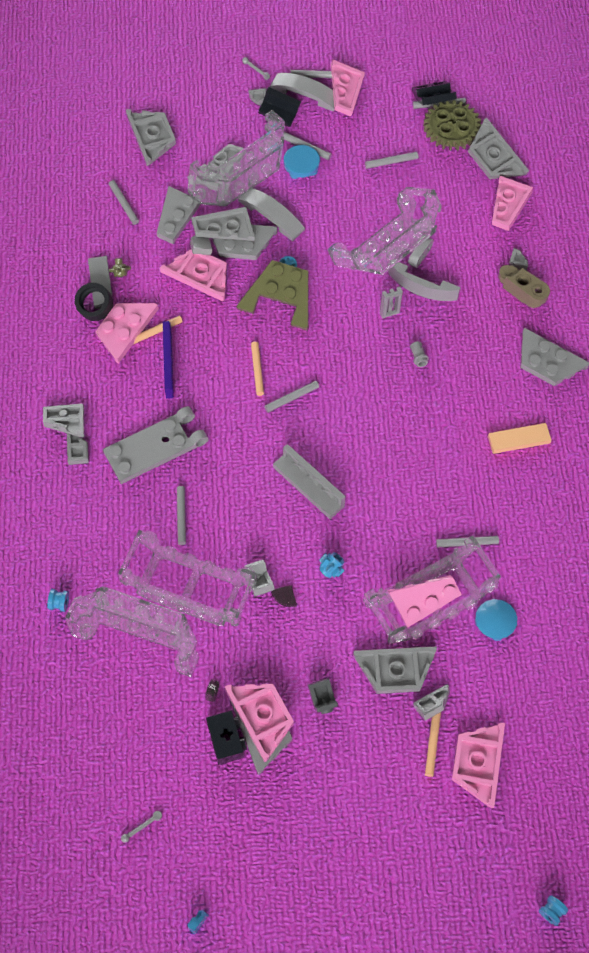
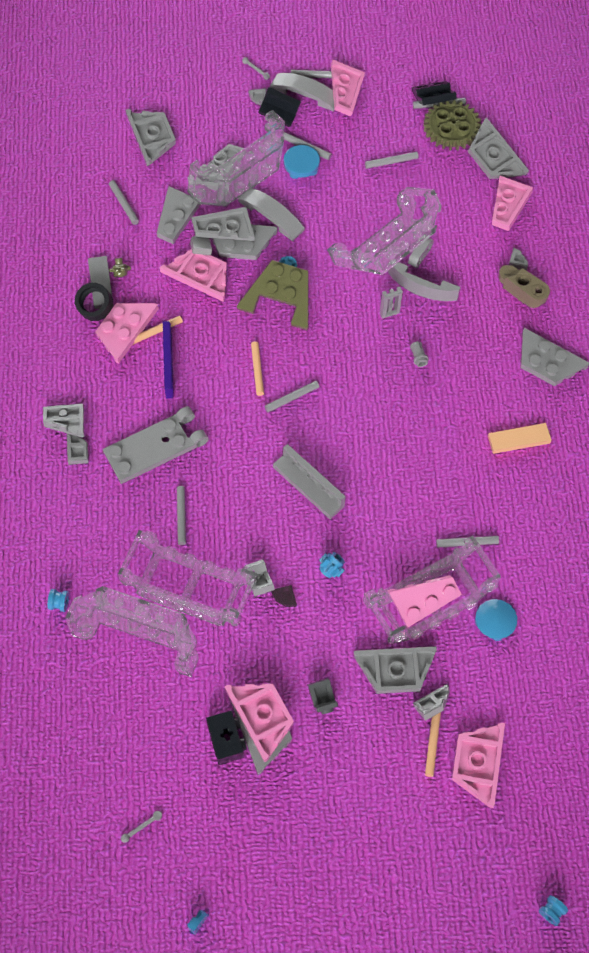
(212, 690): clear smoke tile -> none

